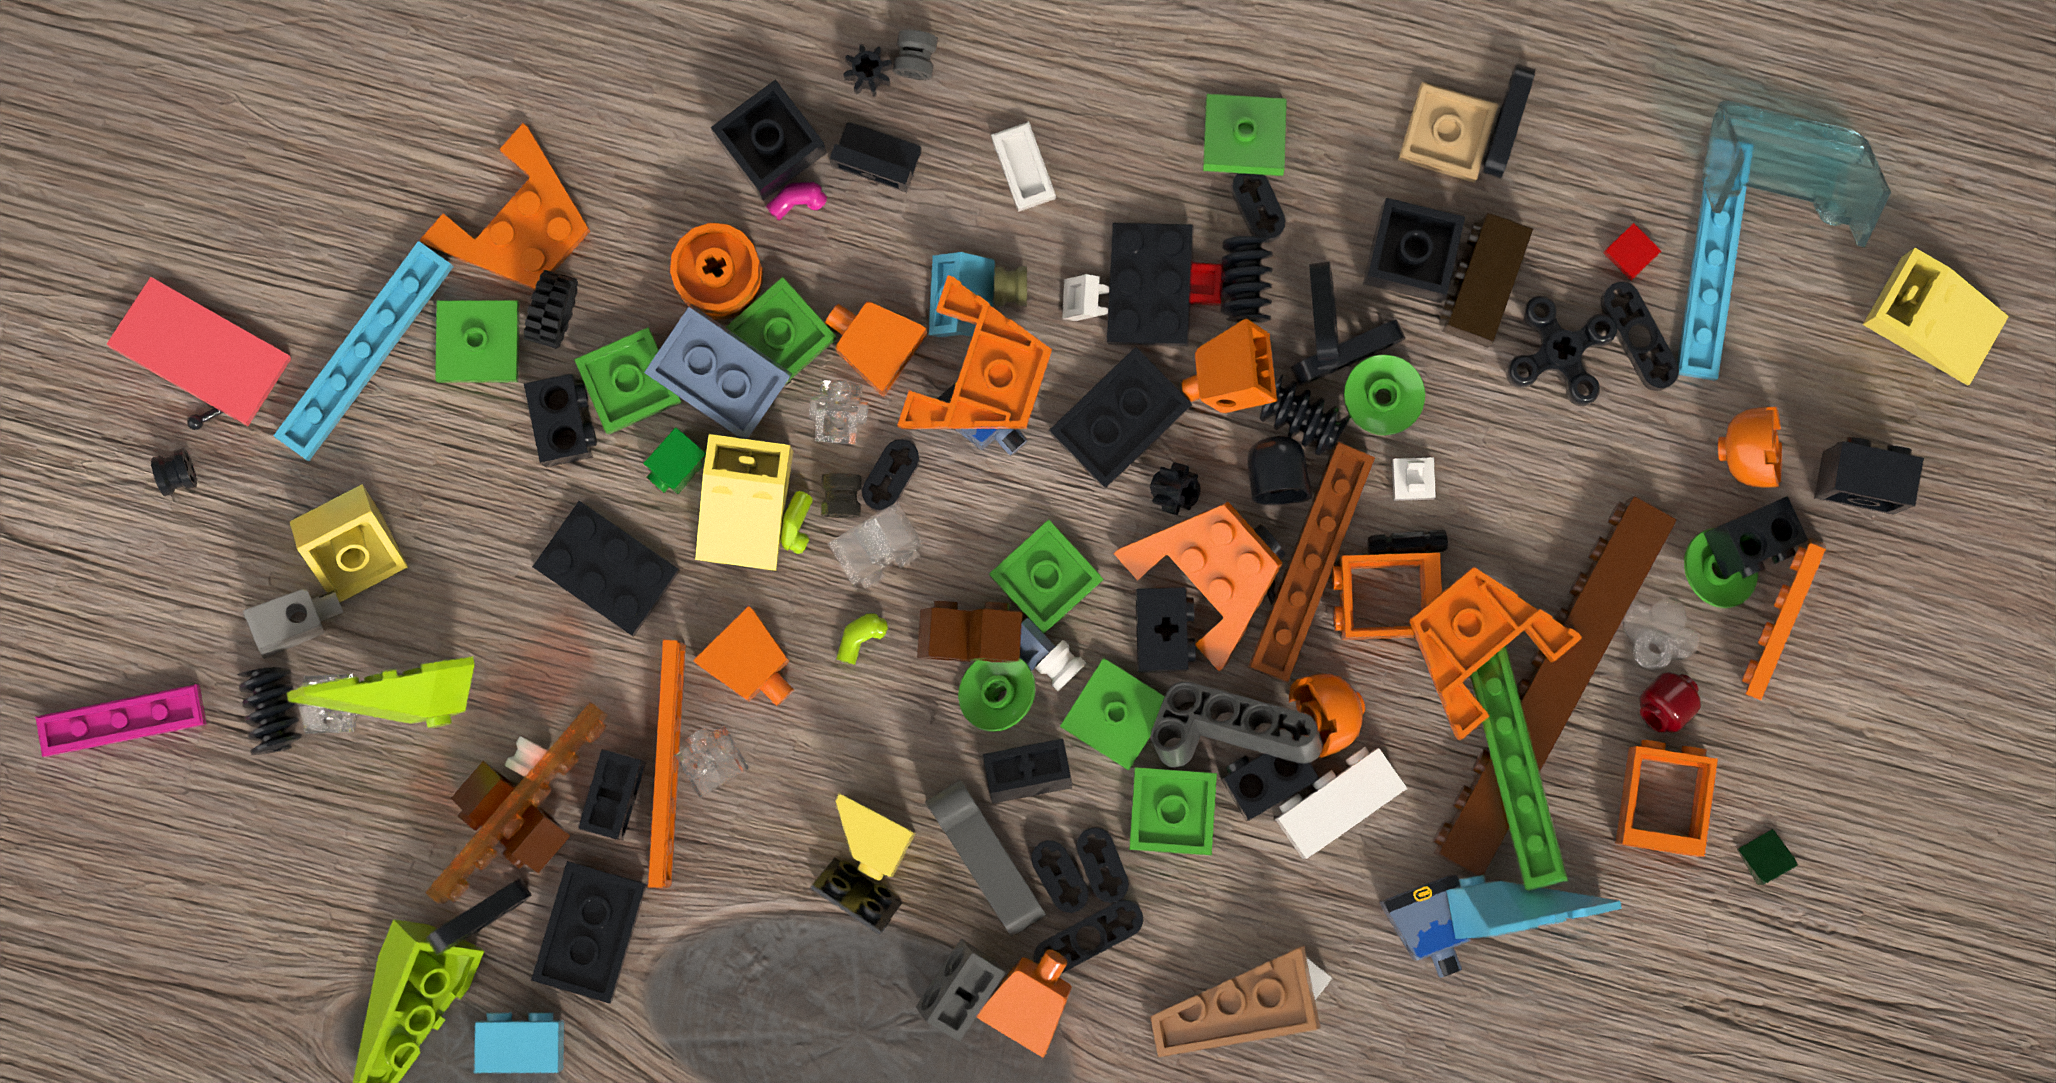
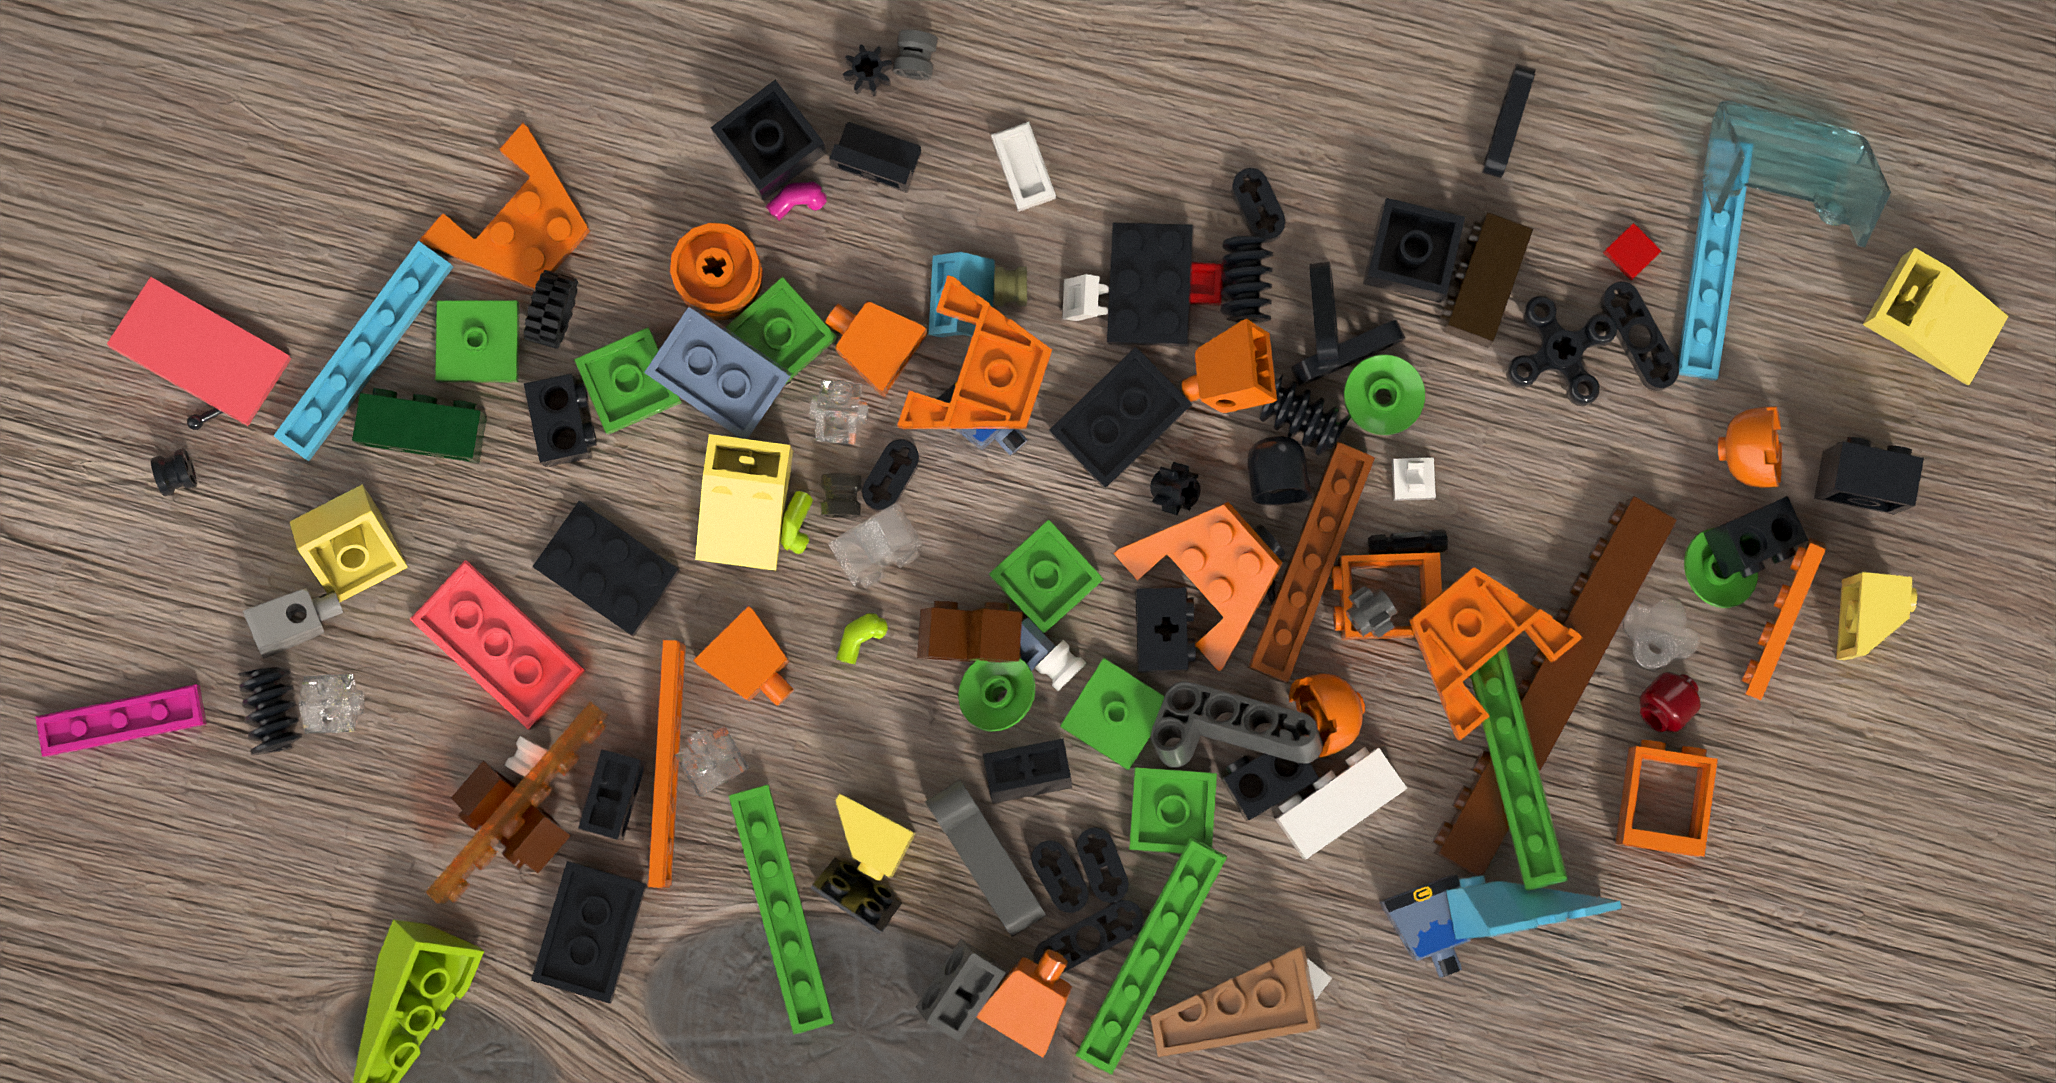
(418, 695): lime wedge -> none
(420, 426): none -> dark green brick
(478, 916): black beam -> none
(497, 644): none -> coral tile
(519, 1045): medium azure brick -> none
(674, 462): green brick -> none
(781, 909): none -> bright green plate
(1151, 955): none -> bright green tile
(1244, 134): bright green plate -> none
(1371, 612): none -> dark grey gear
(1448, 132): tan tile -> none
(1767, 857): dark green slope -> none
(1872, 610): none -> light yellow slope

